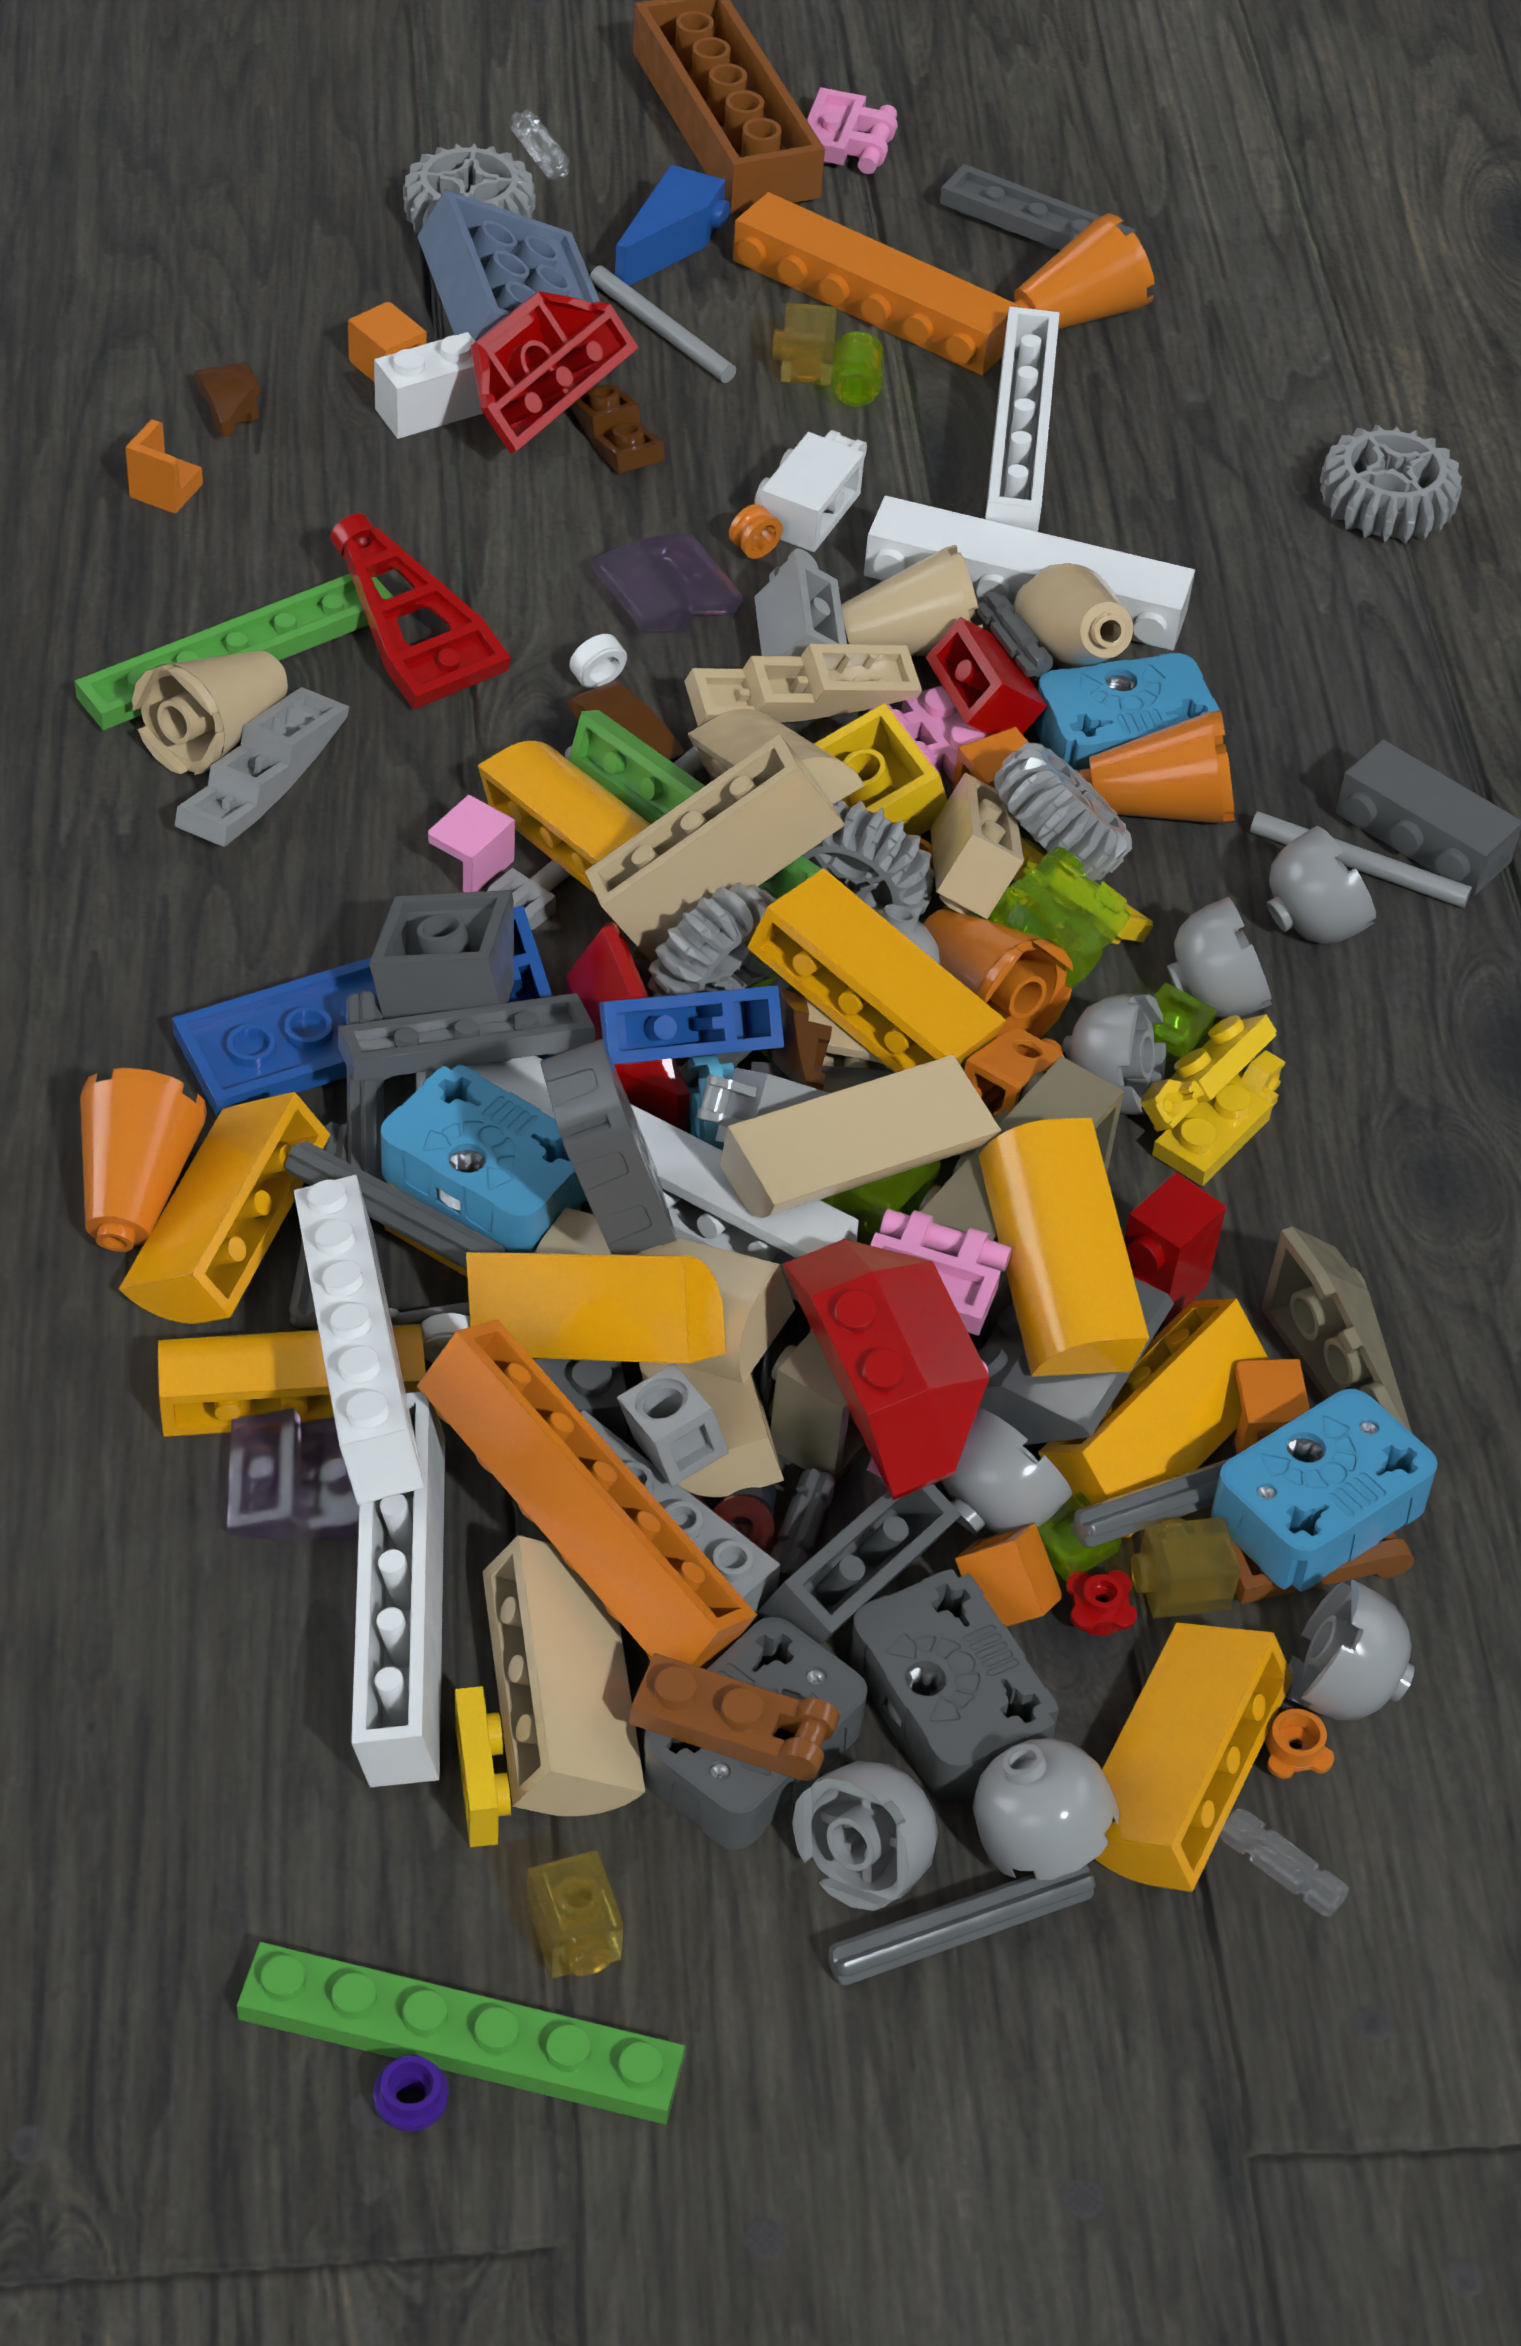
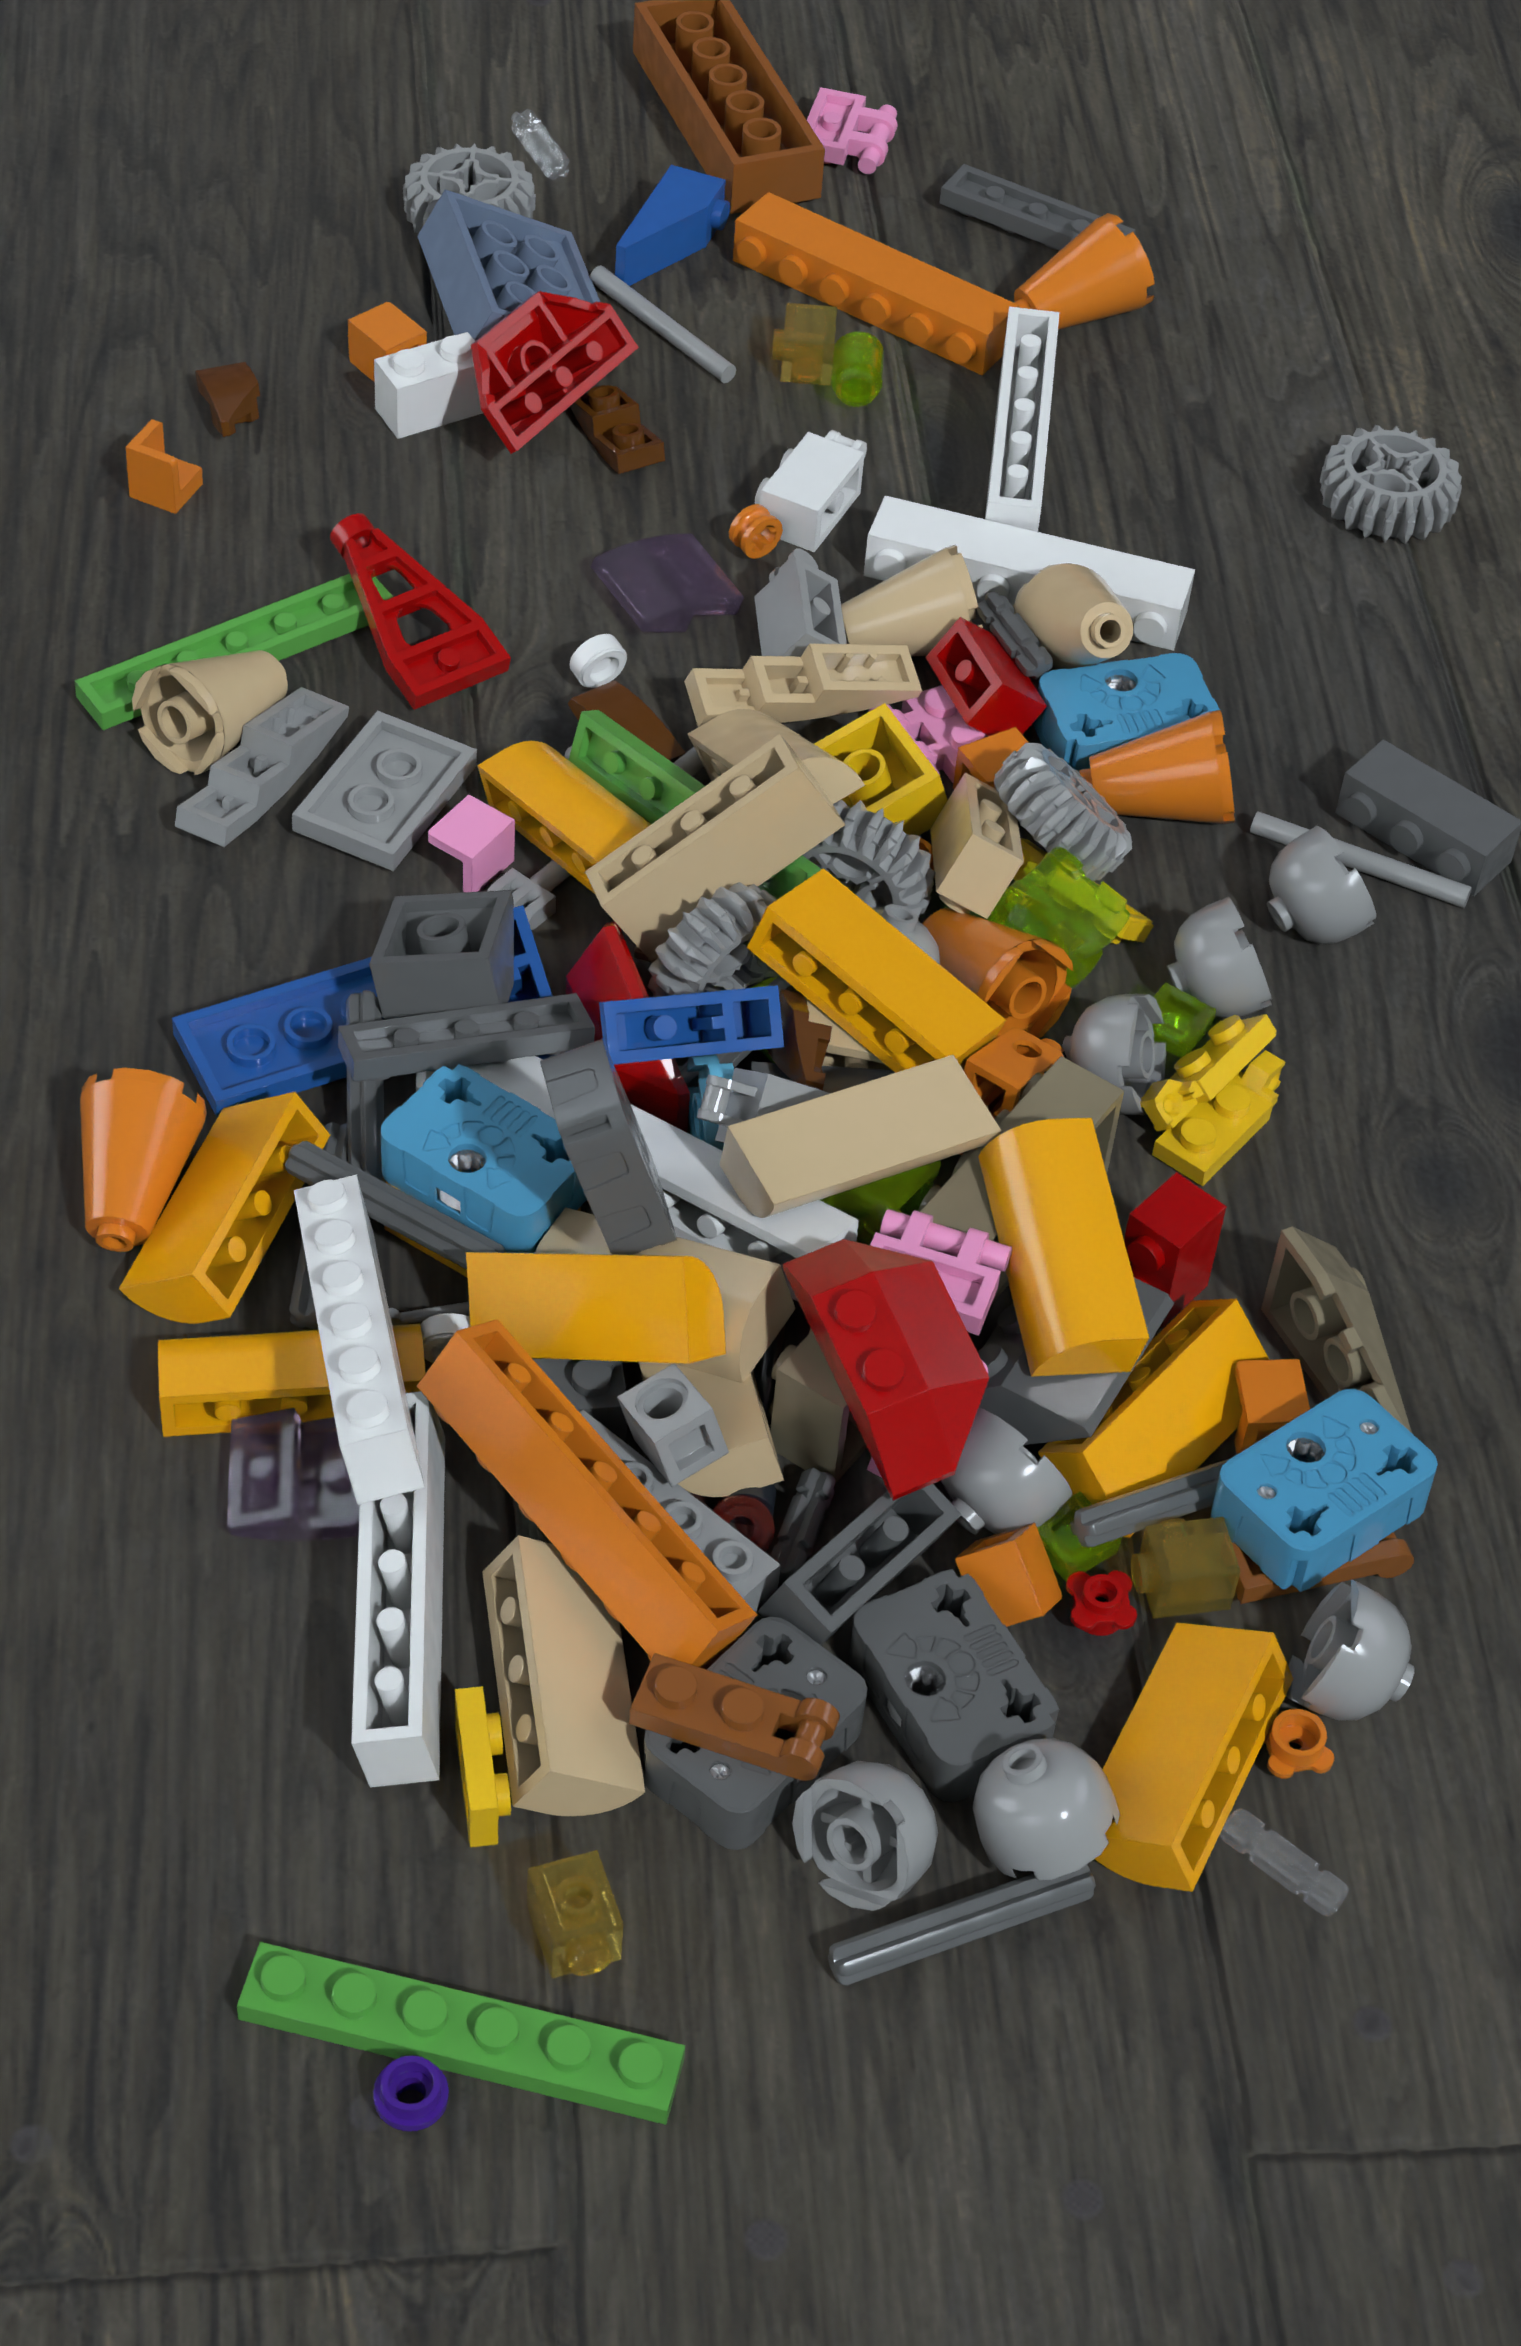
(384, 790): none -> light grey plate

